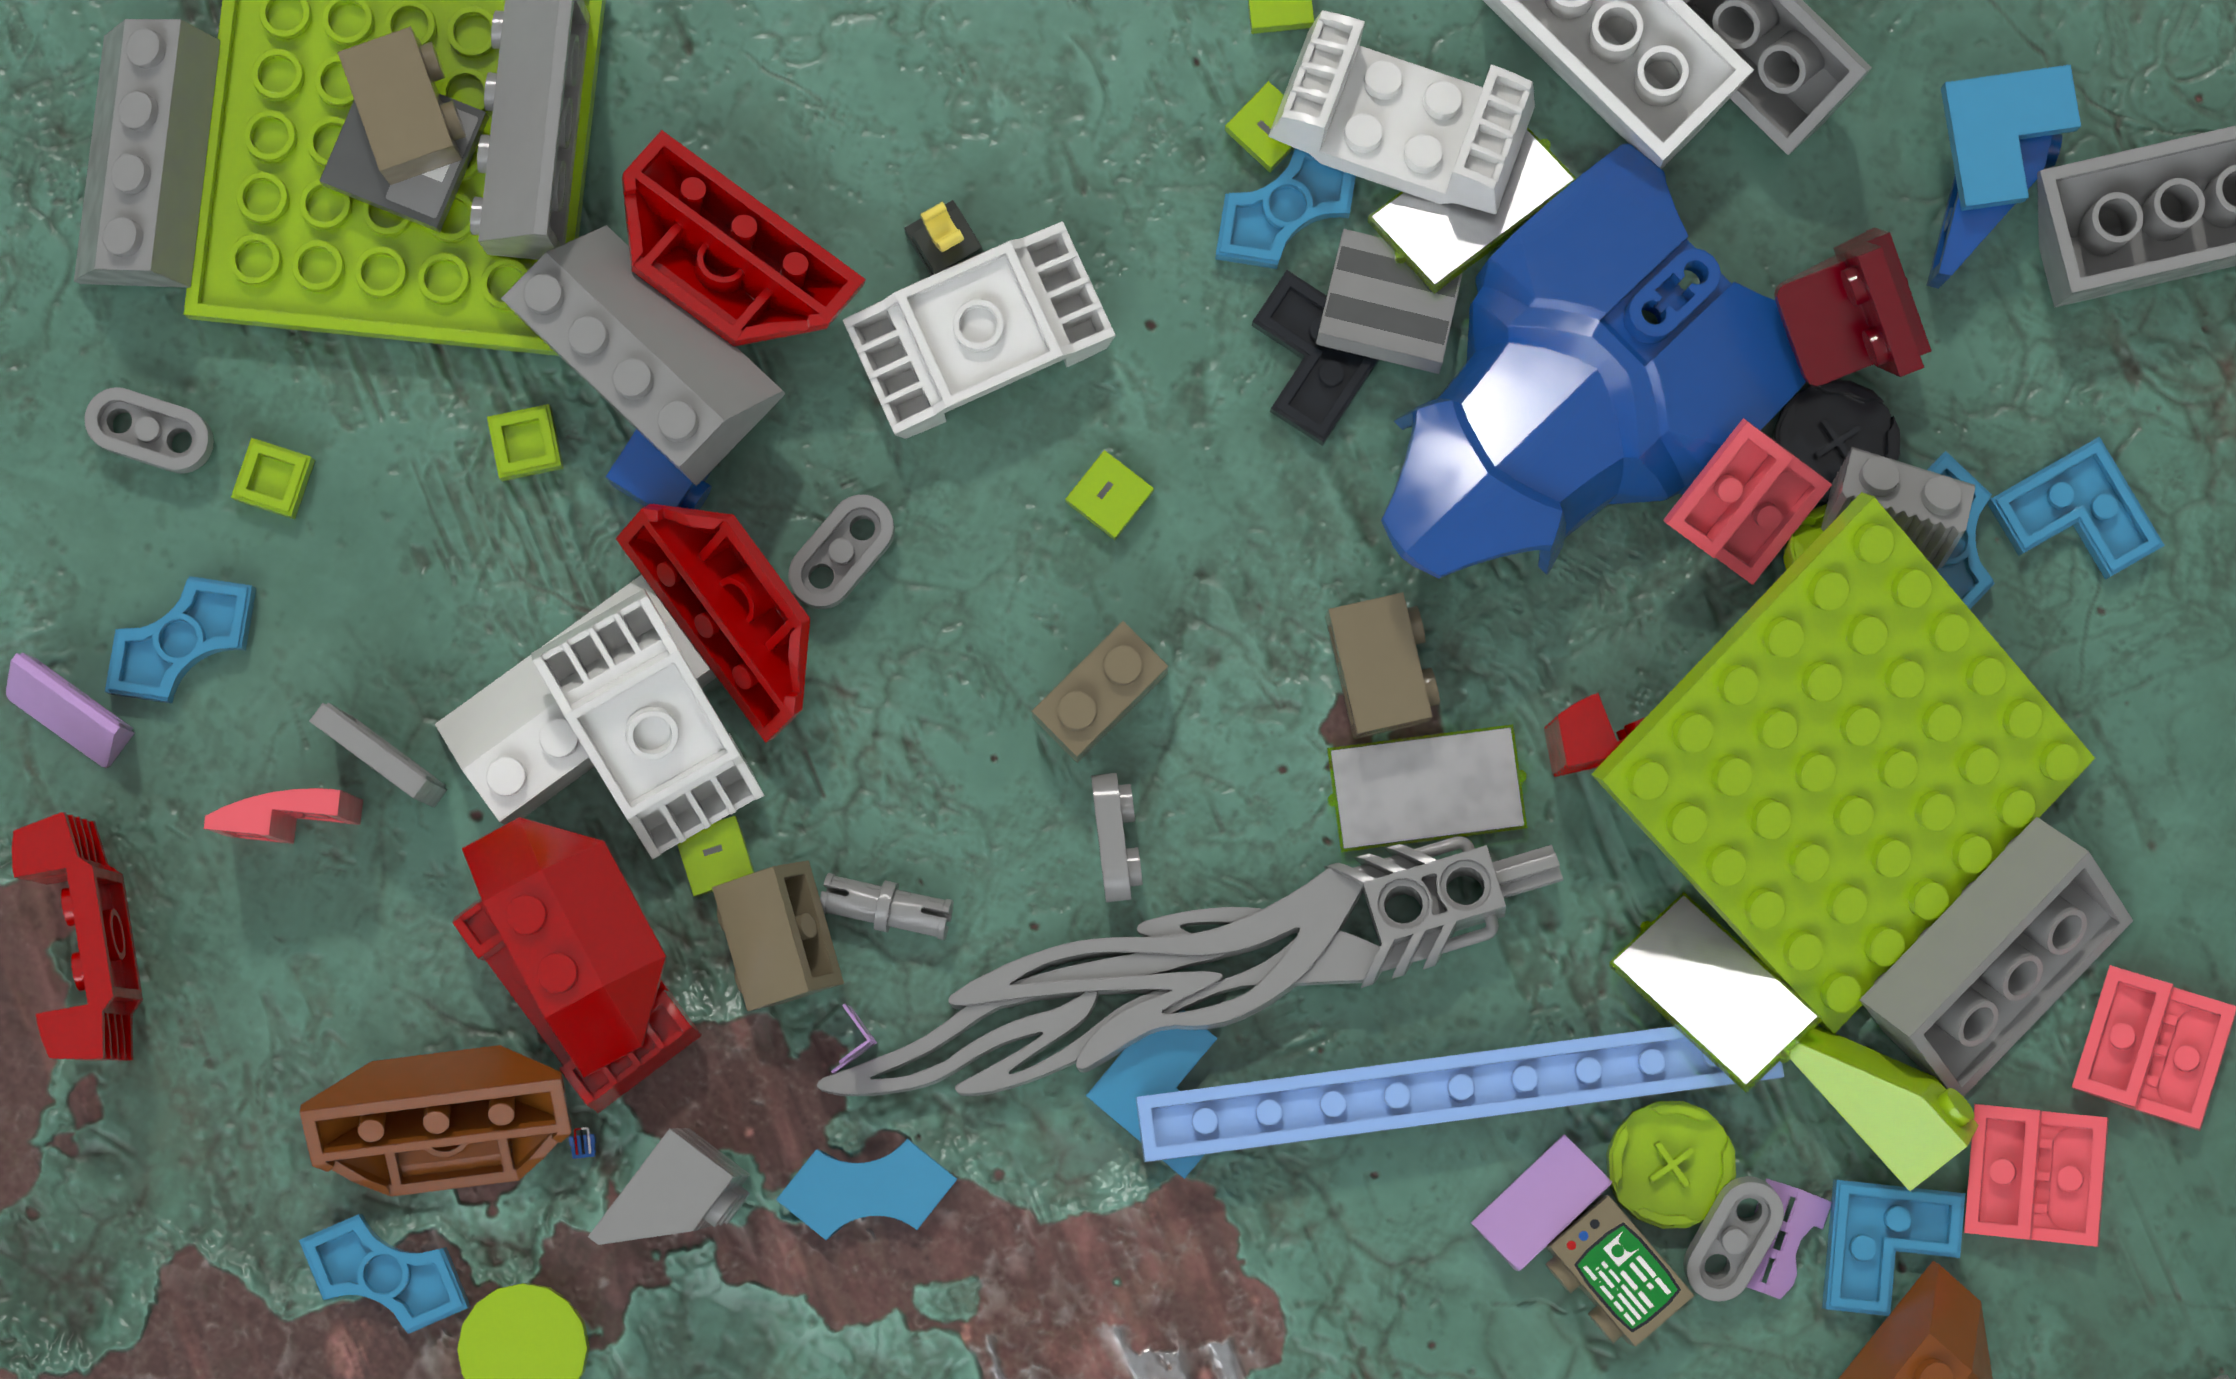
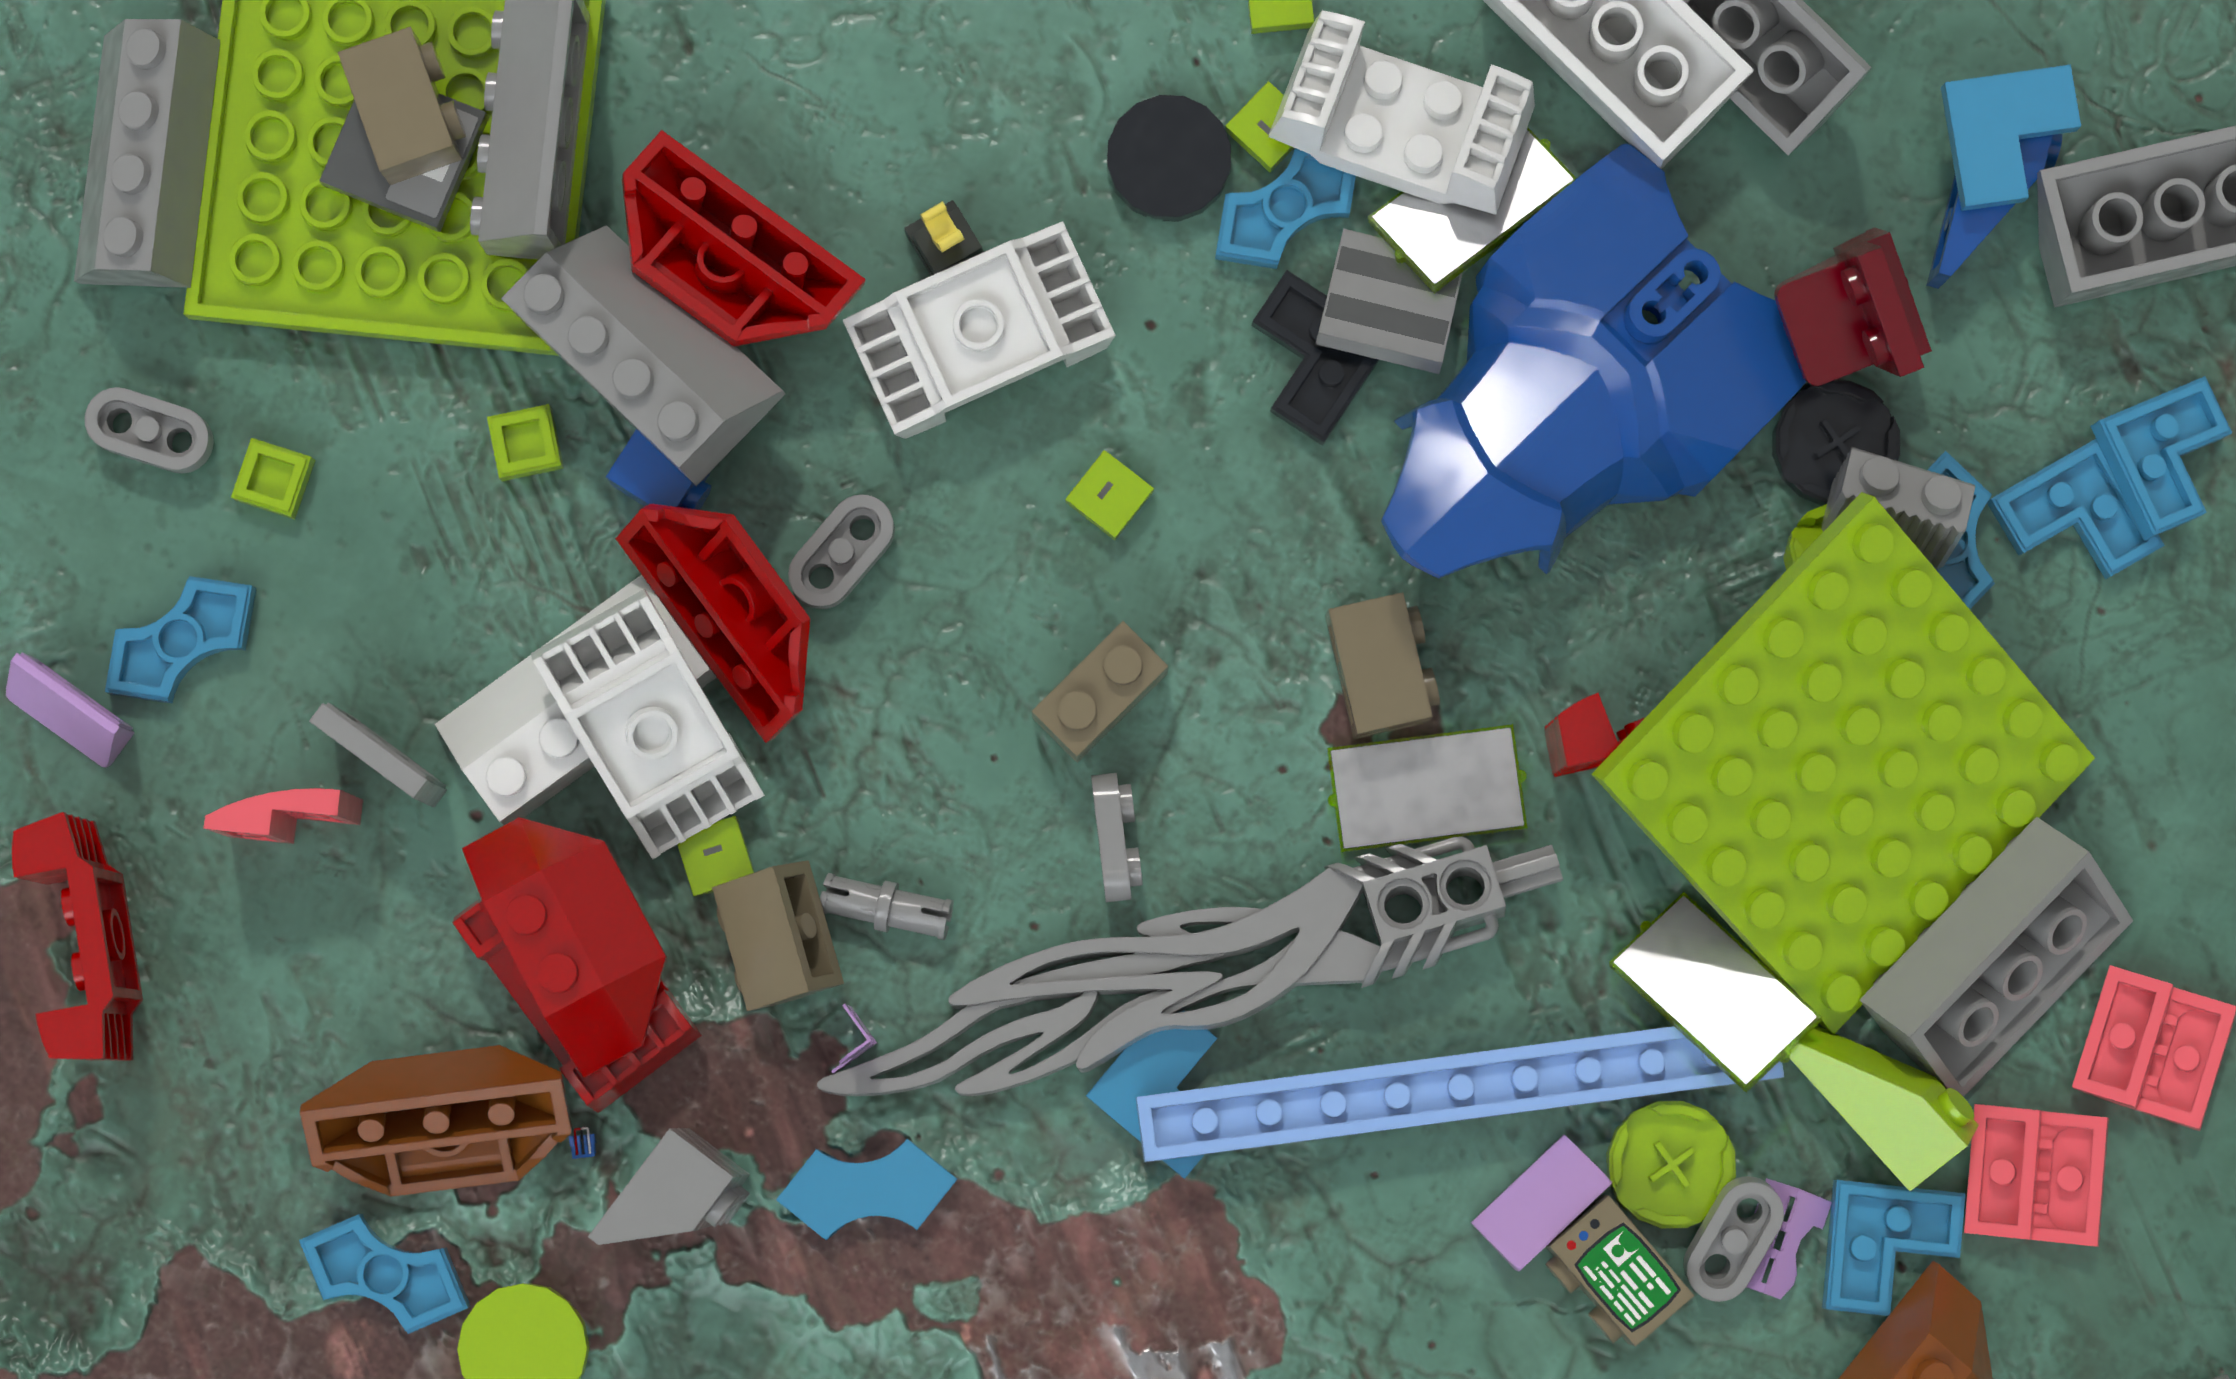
(1169, 158): none -> black tile
(1747, 501): coral slope -> none
(2146, 453): none -> dark azure tile

